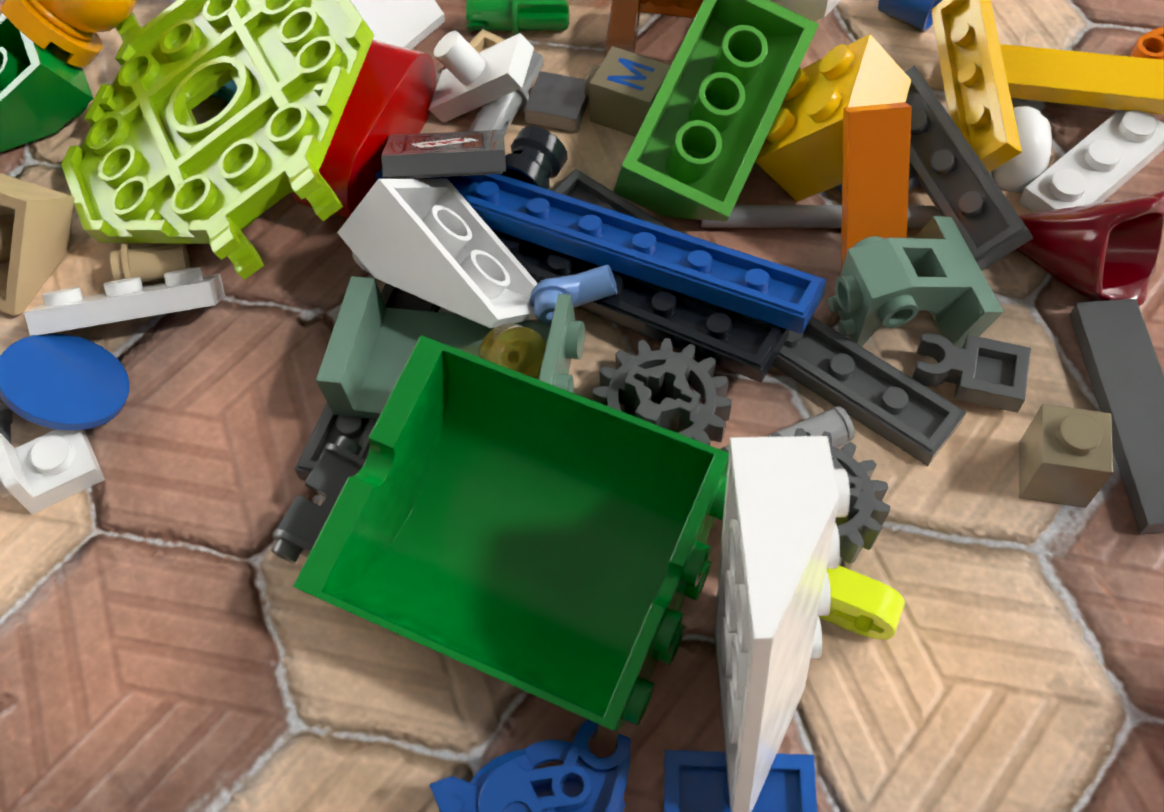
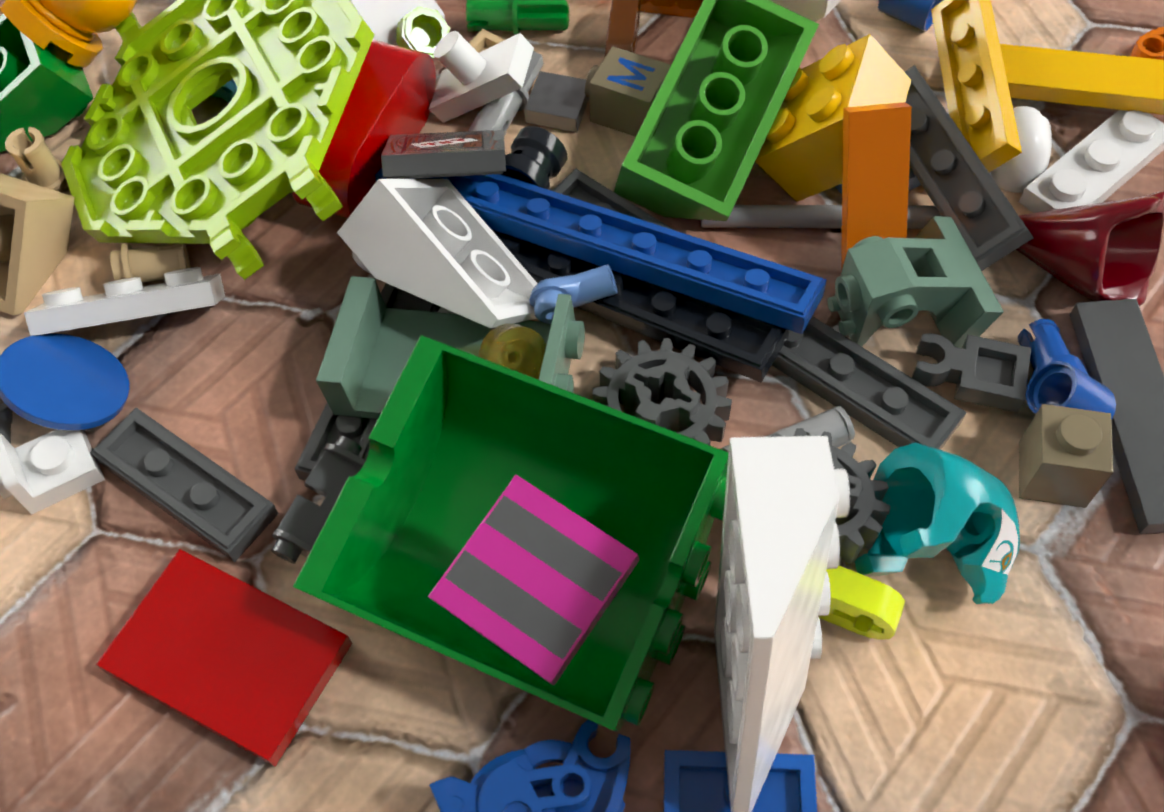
(36, 159): none -> tan pin
(185, 484): none -> dark grey tile
(226, 656): none -> red tile
(421, 30): none -> tile
(535, 579): none -> tile
(947, 505): none -> teal piece
(1058, 376): none -> blue pin

